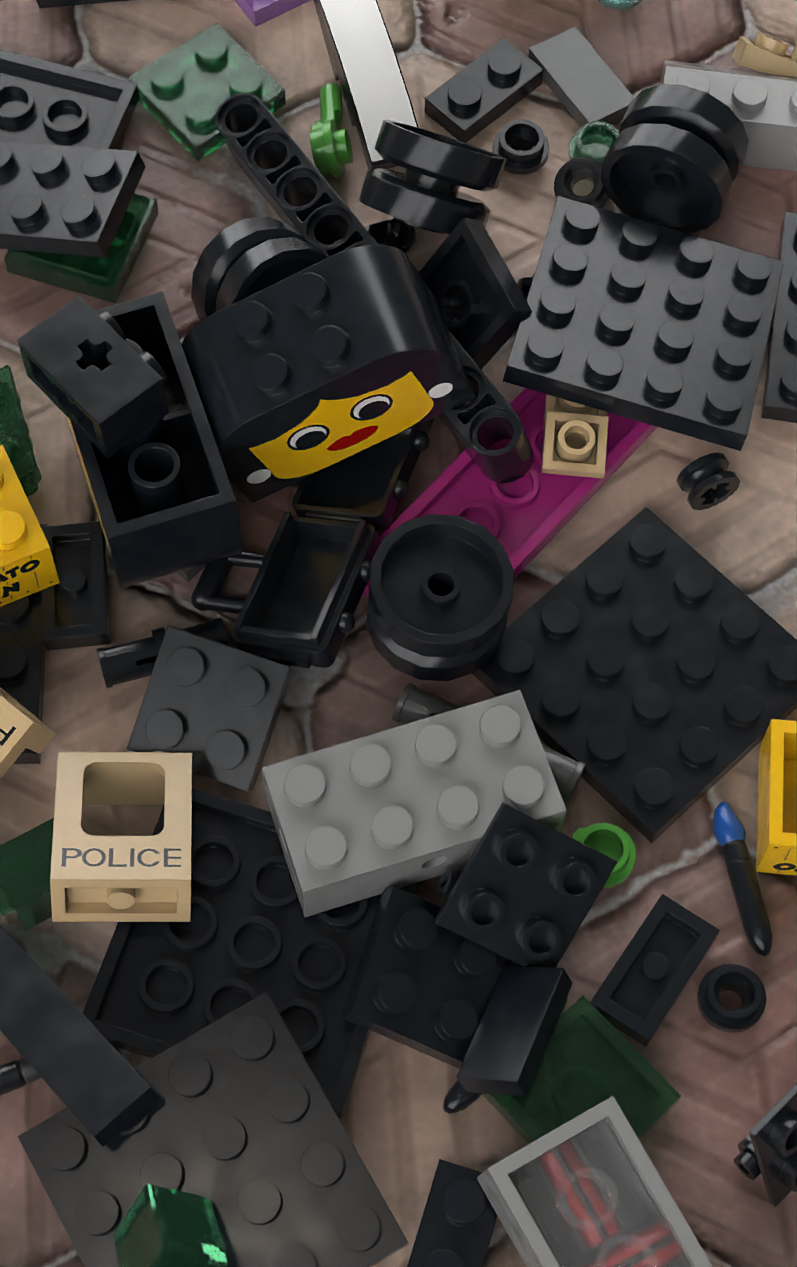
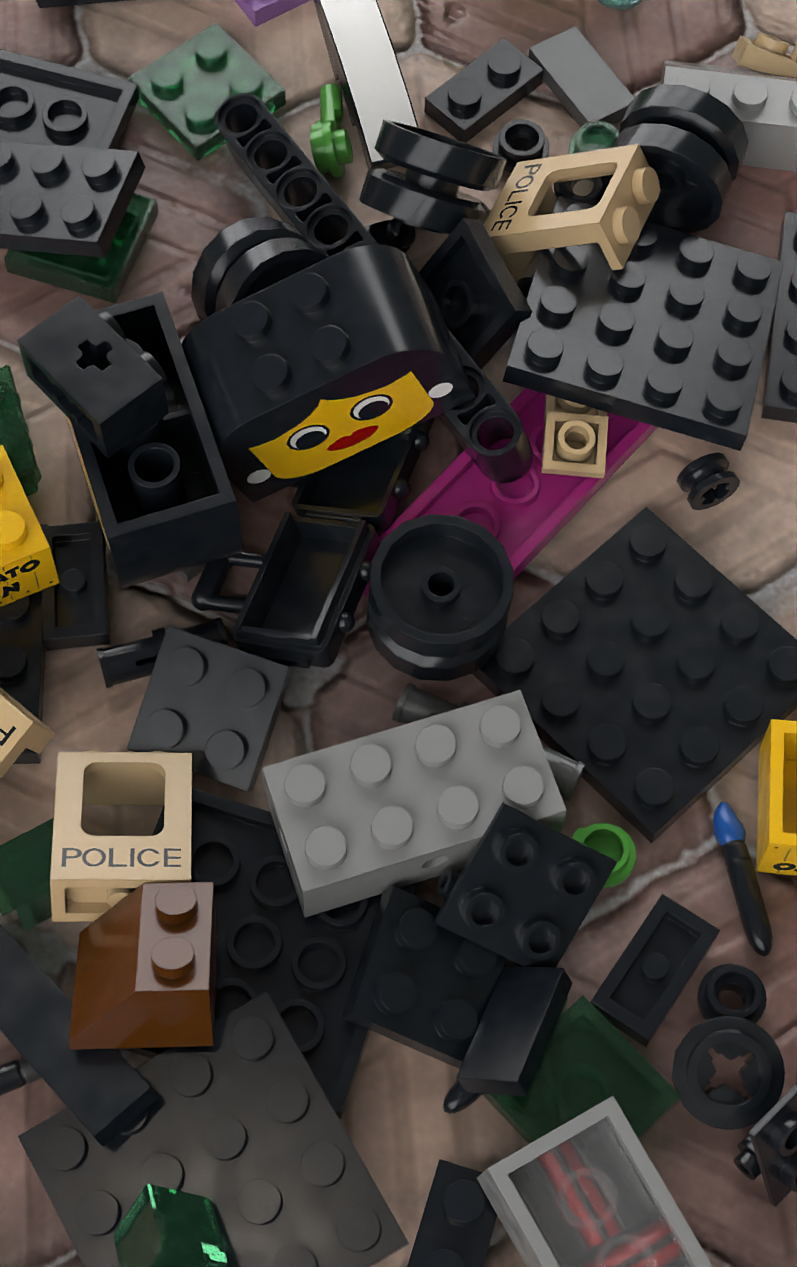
(148, 971): none -> reddish brown slope
(524, 210): none -> tan window
(761, 1075): none -> black gear

